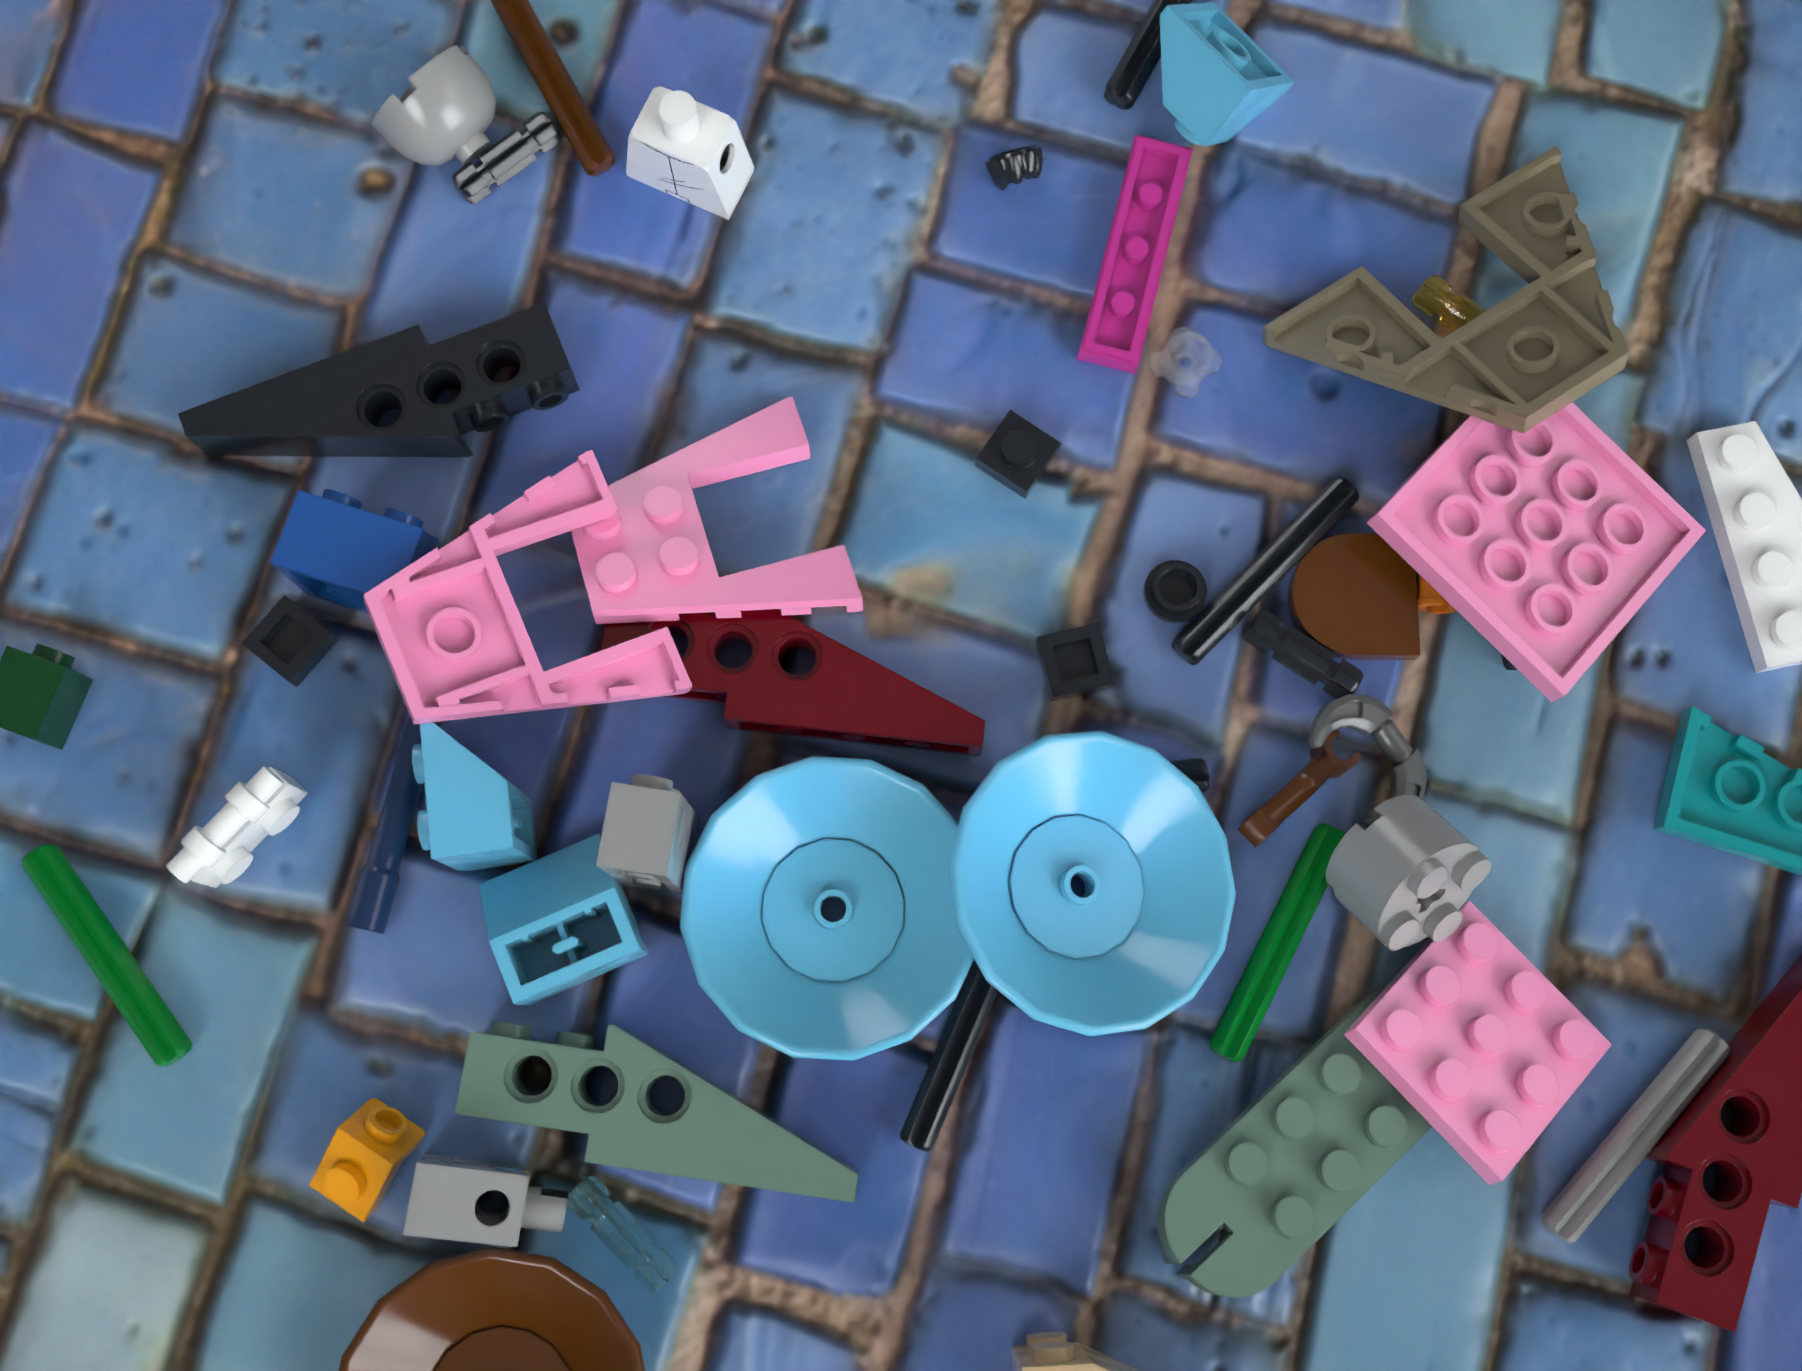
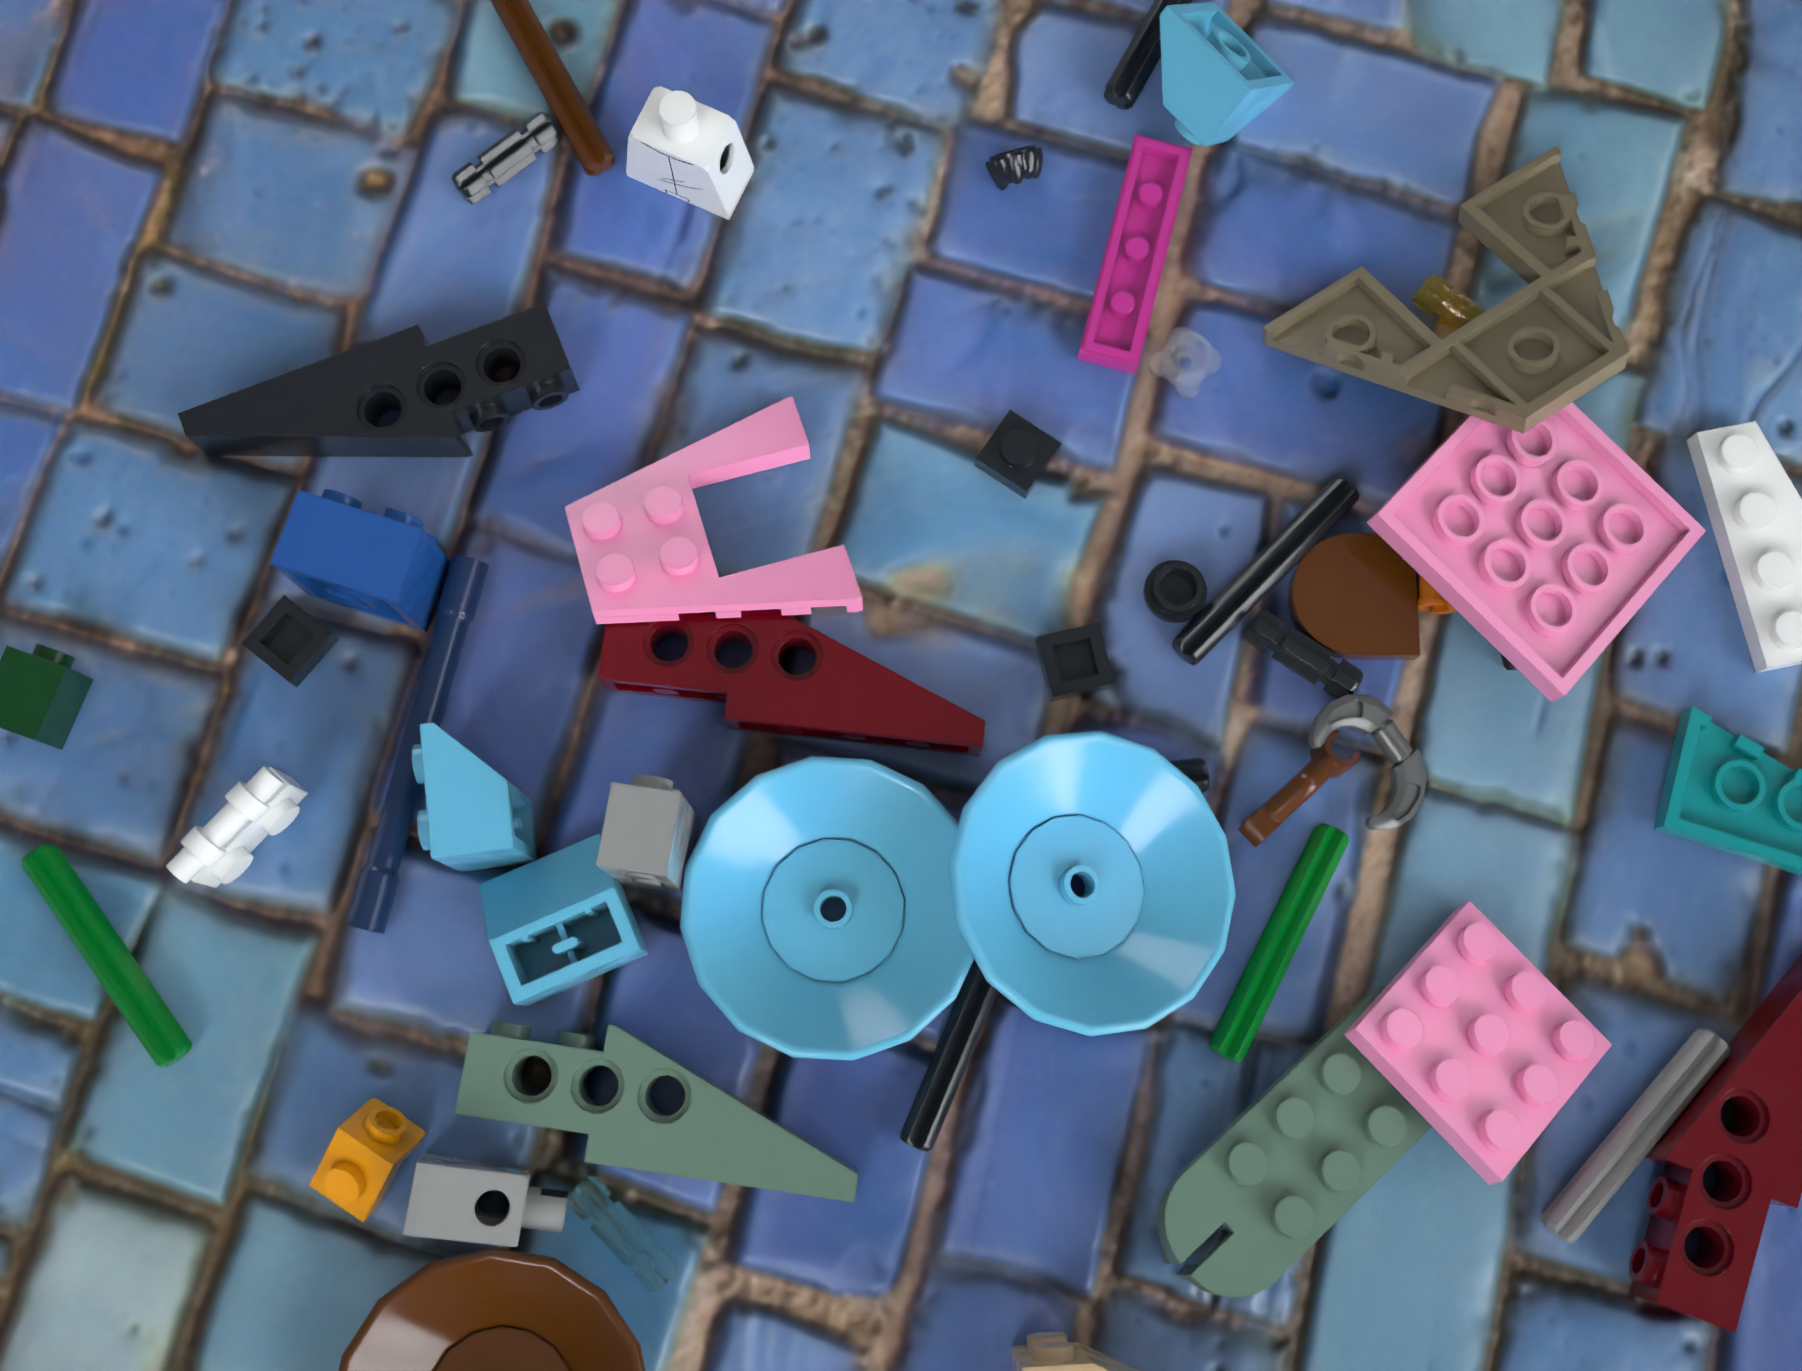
(441, 111): light grey cylinder -> none
(460, 635): bright pink wing -> none
(1406, 873): light grey brick -> none

